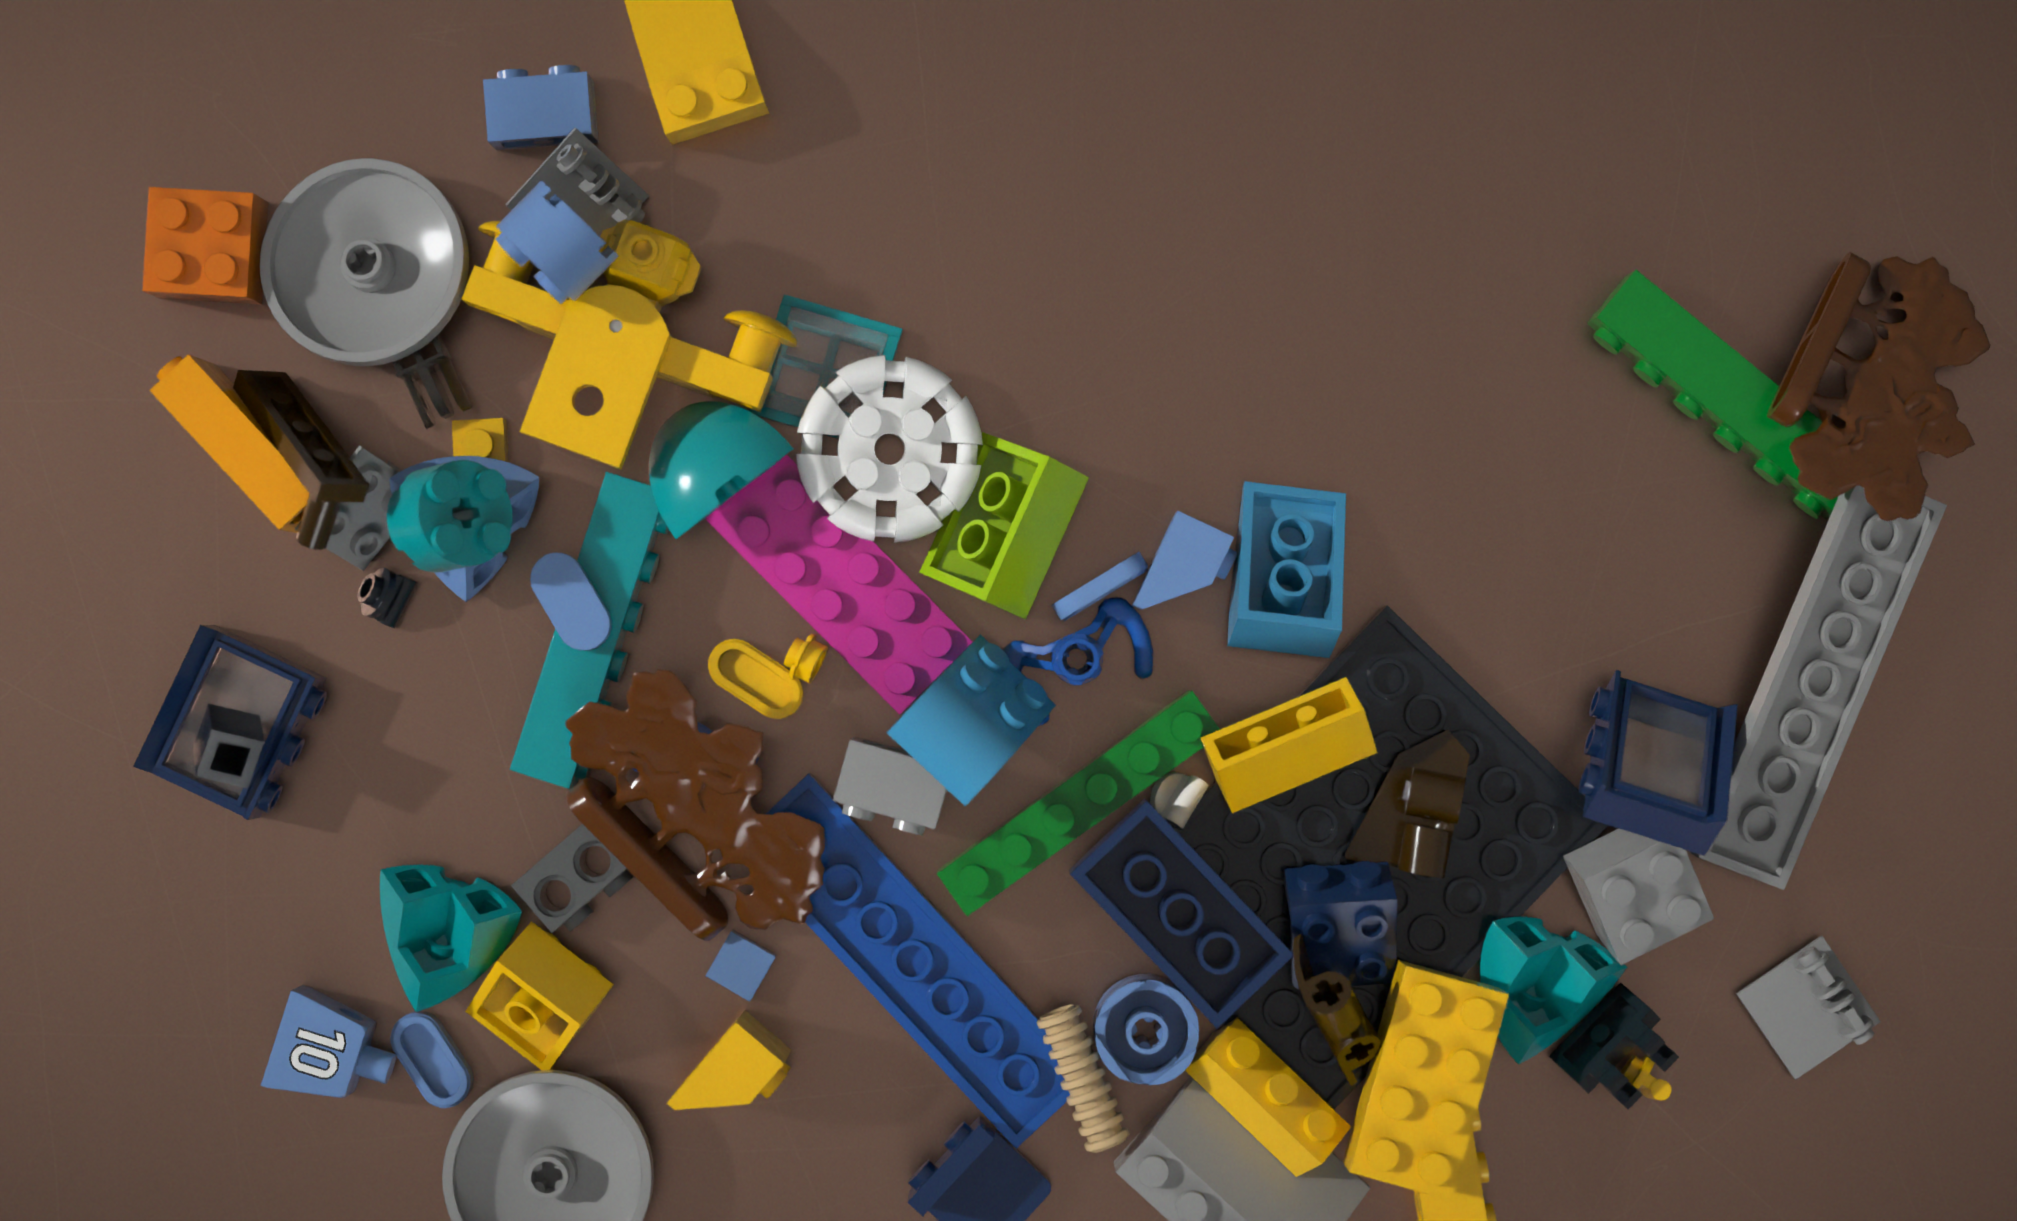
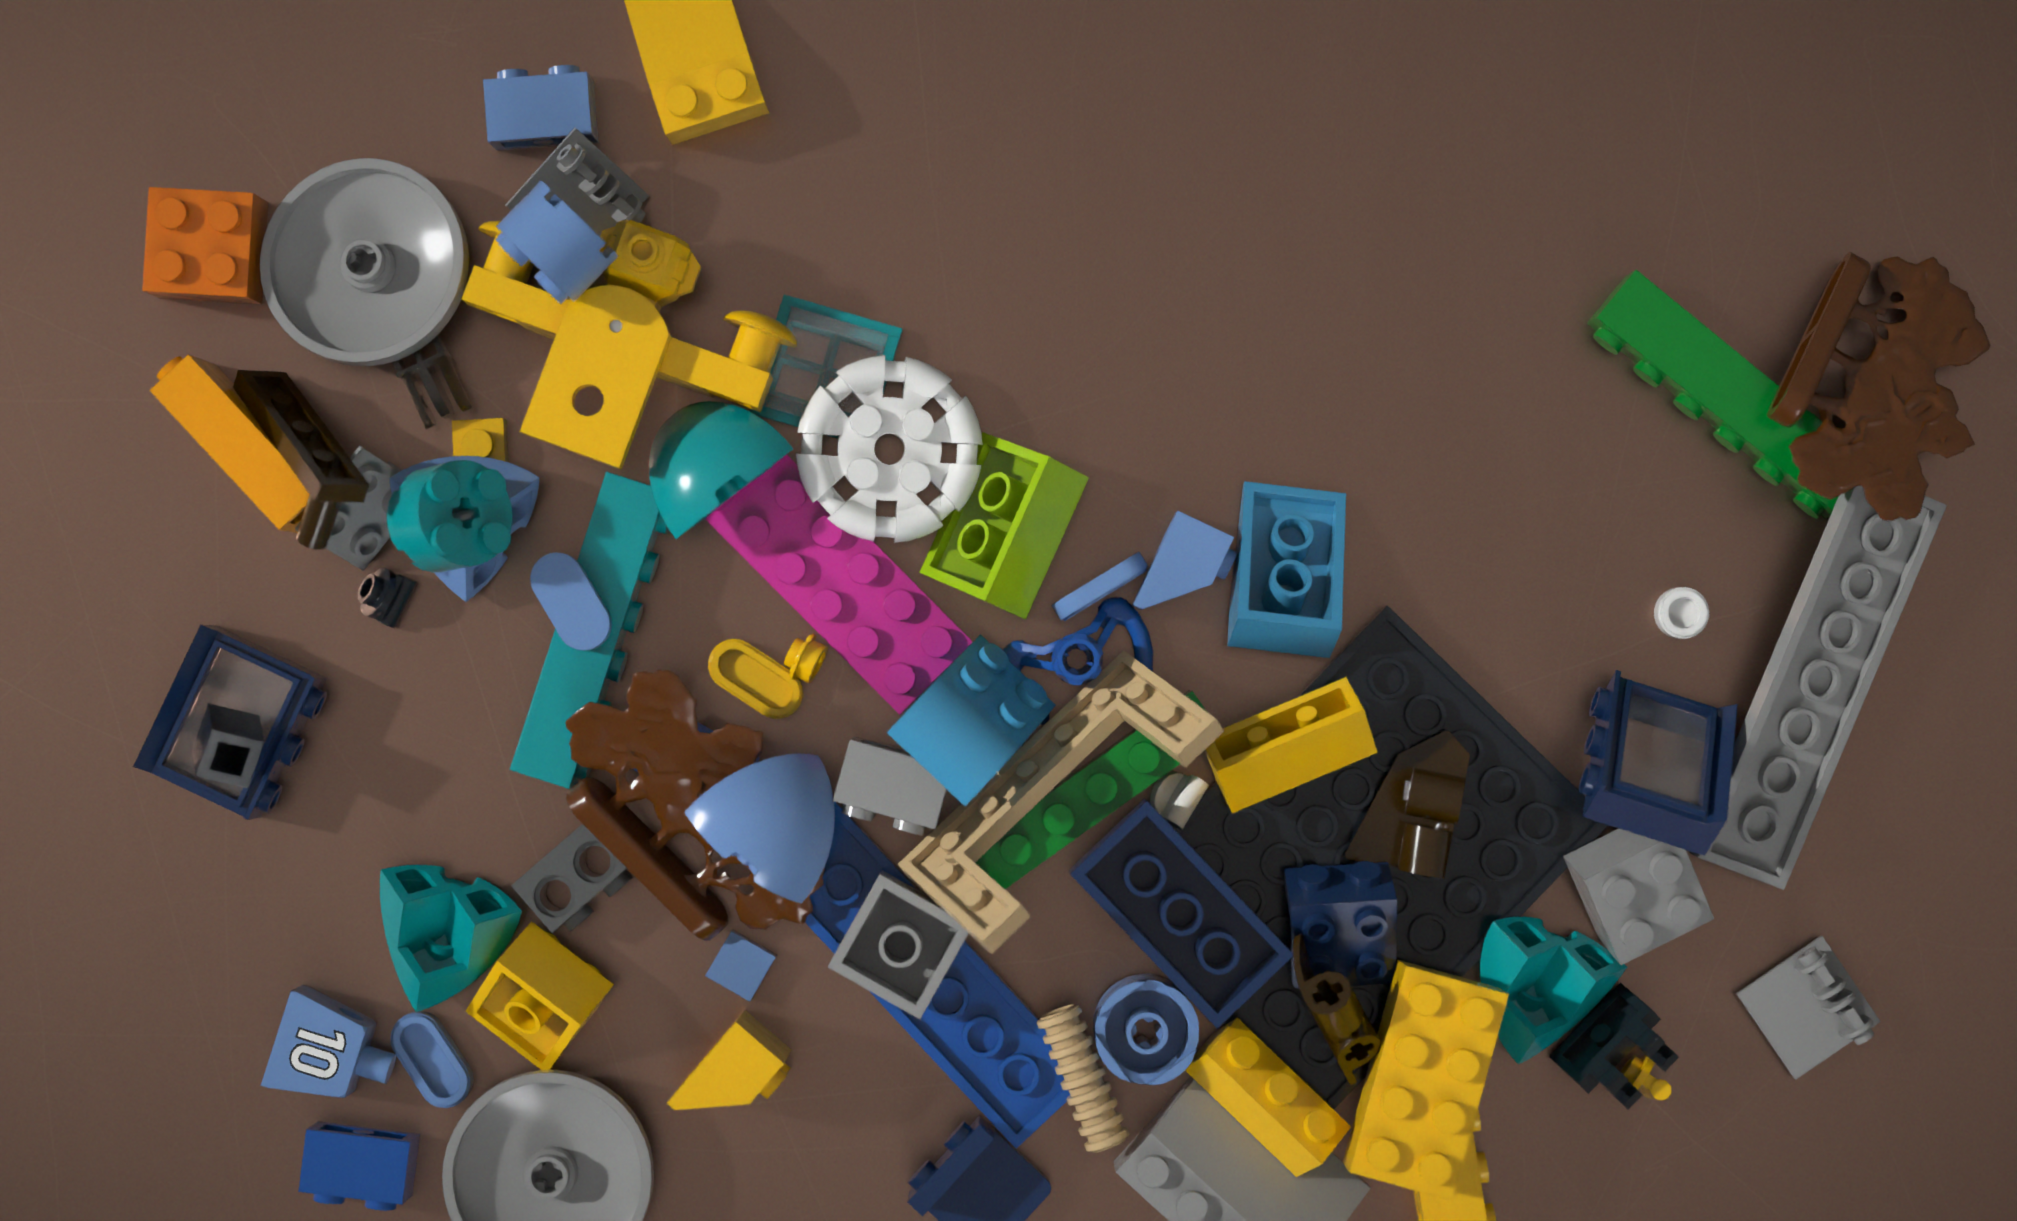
(359, 1164): none -> blue brick
(773, 820): none -> medium blue brick
(899, 945): none -> light grey brick
(946, 858): none -> tan plate
(1681, 612): none -> white tile

